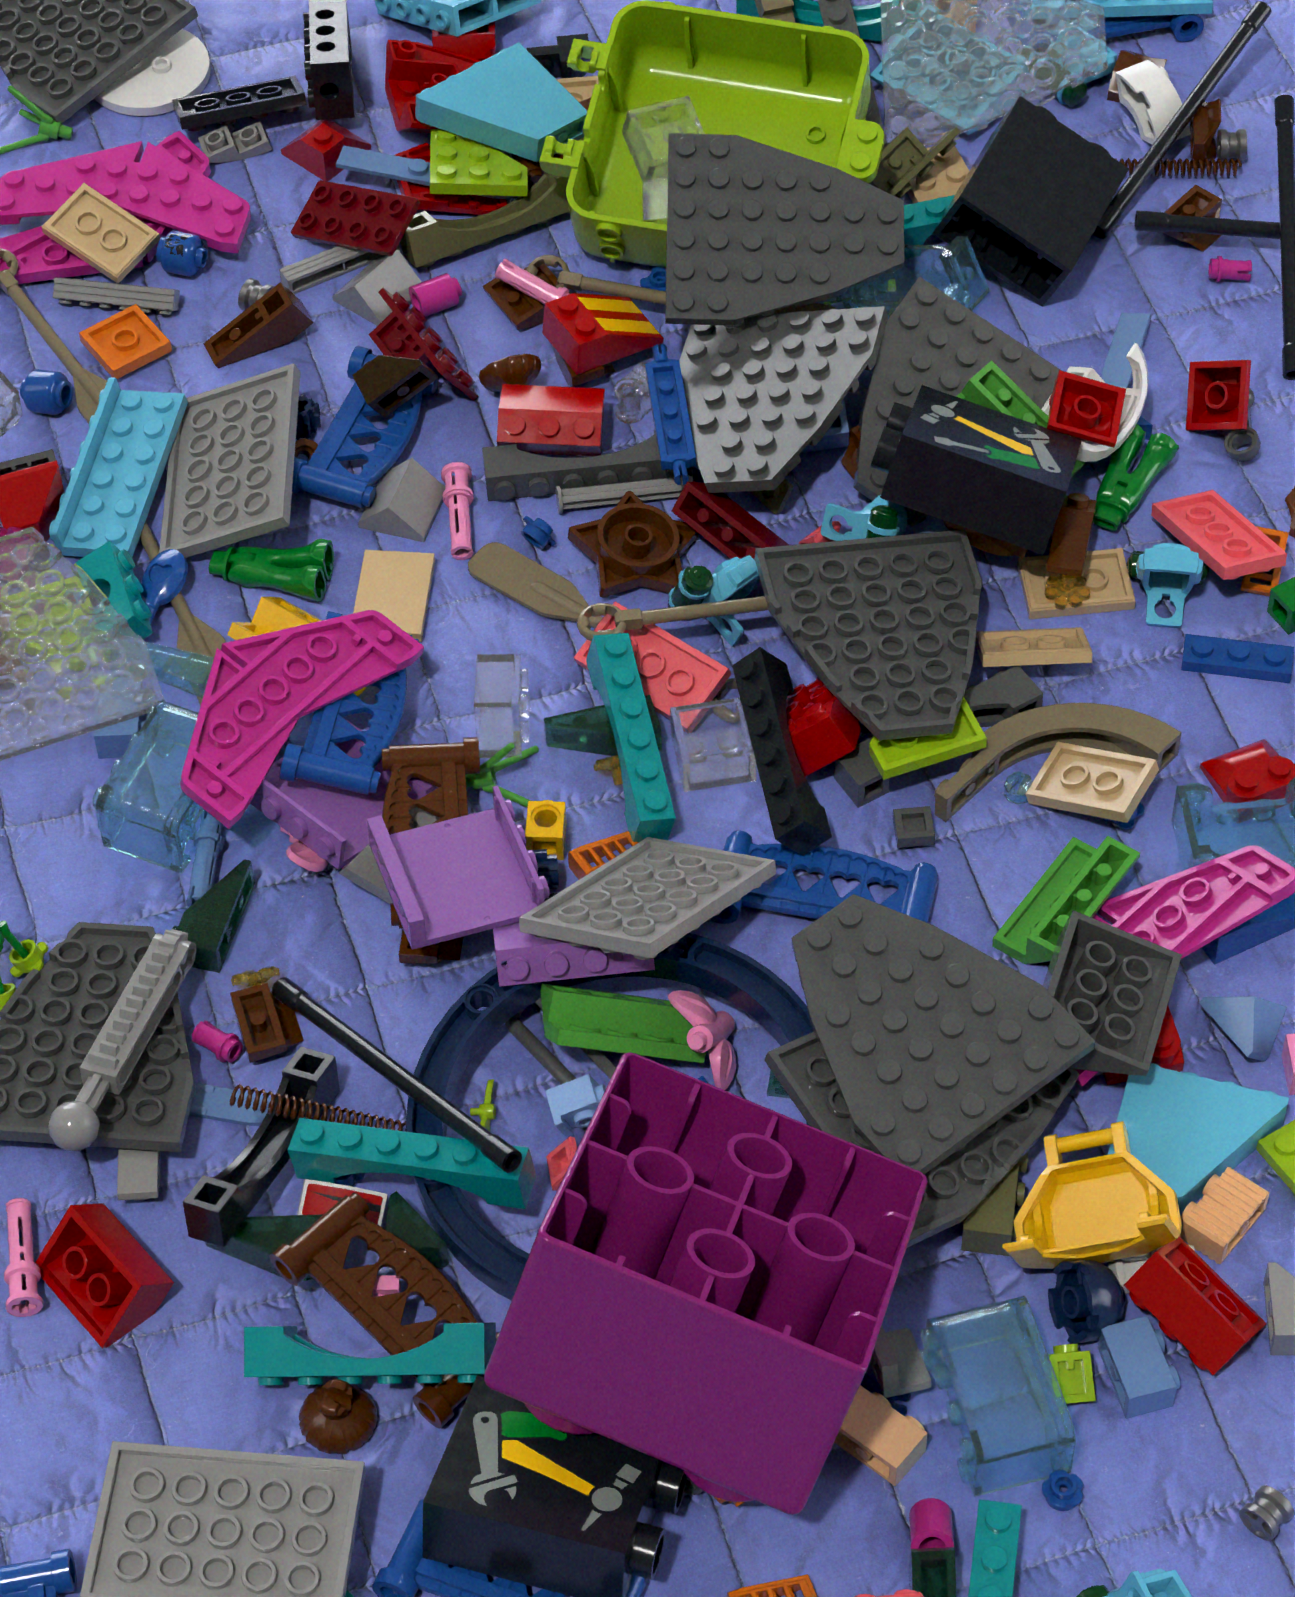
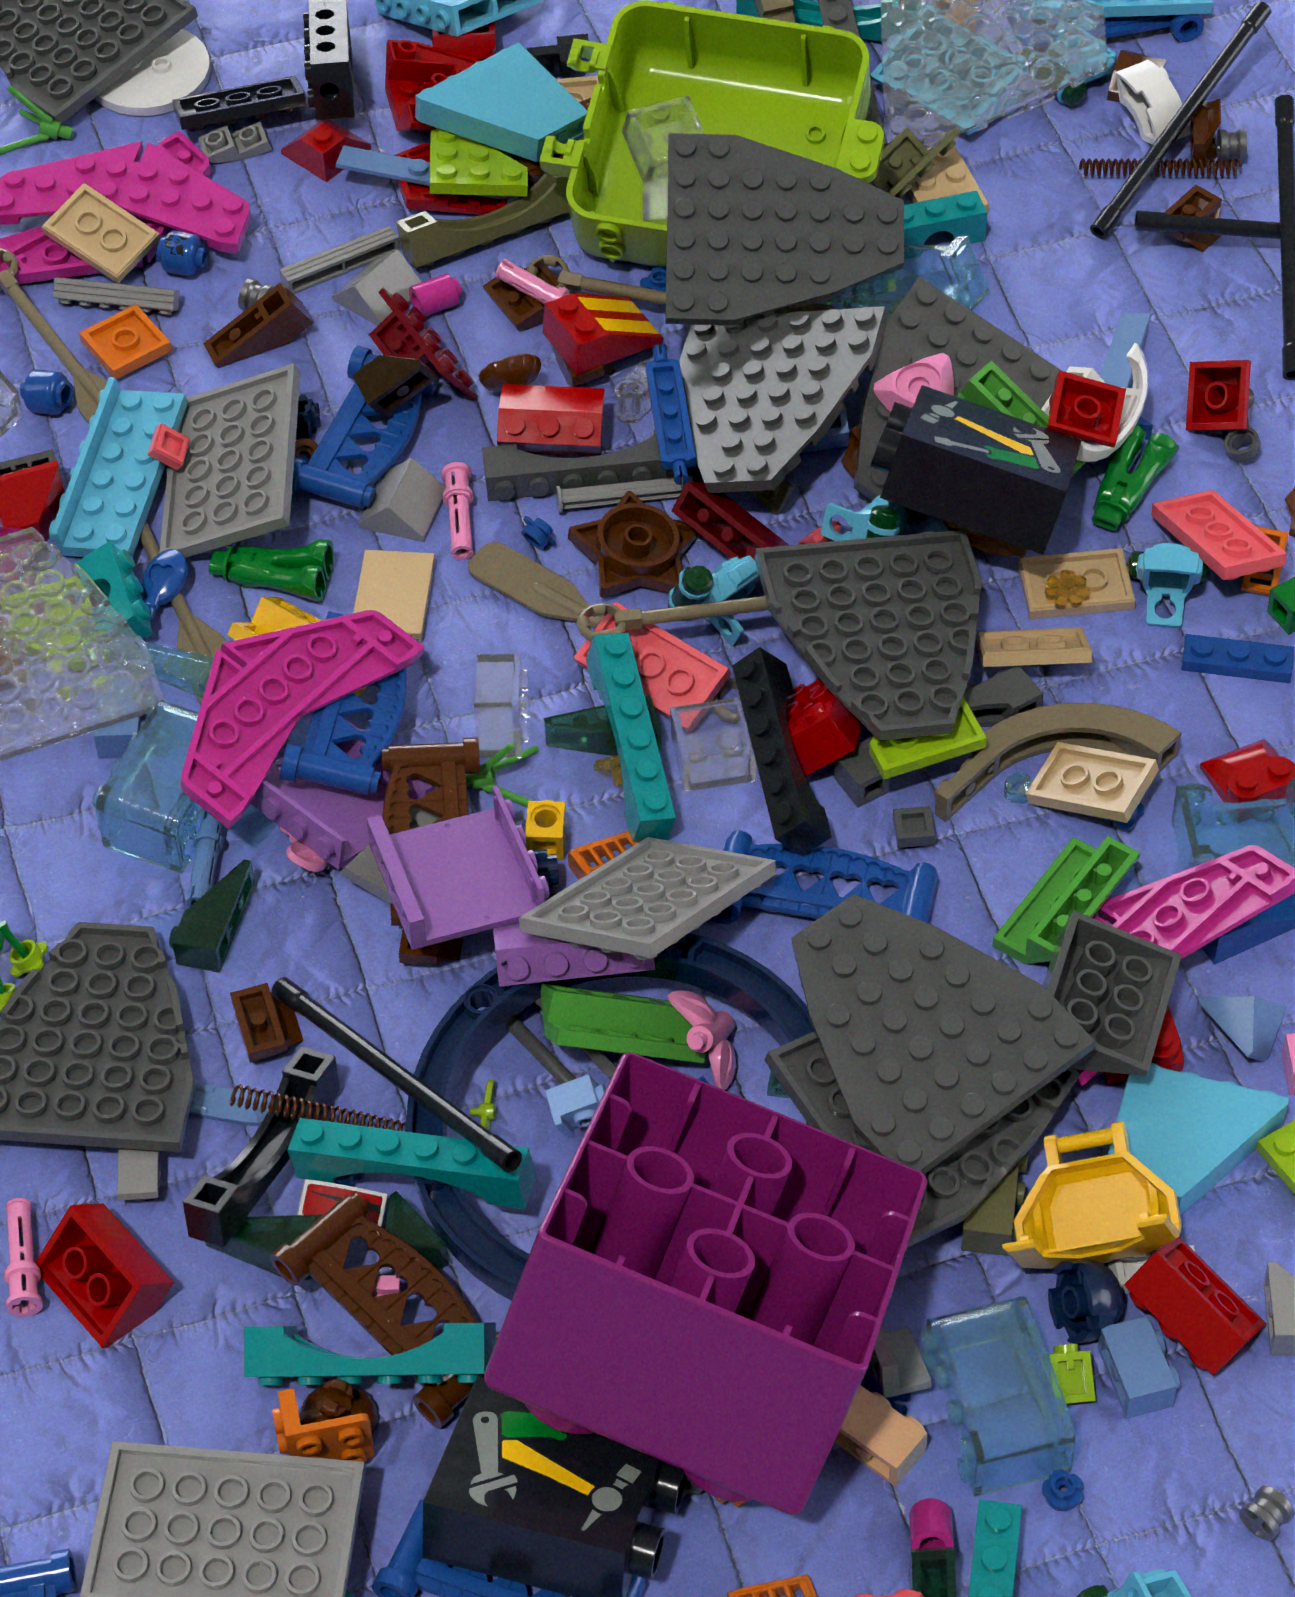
(124, 1037): light grey gear -> none
(168, 446): none -> coral tile
(224, 1045): dark pink pin -> none
(253, 978): clear yellow plant -> none
(331, 1439): none -> orange bracket
(355, 217): dark red bracket -> none
(559, 1161): coral slope -> none
(904, 384): none -> bright pink hat
(1032, 200): black brick -> none
(1071, 535): reddish brown slope -> none
(1223, 1214): light nougat brick -> none
(1229, 269): dark pink pin -> none

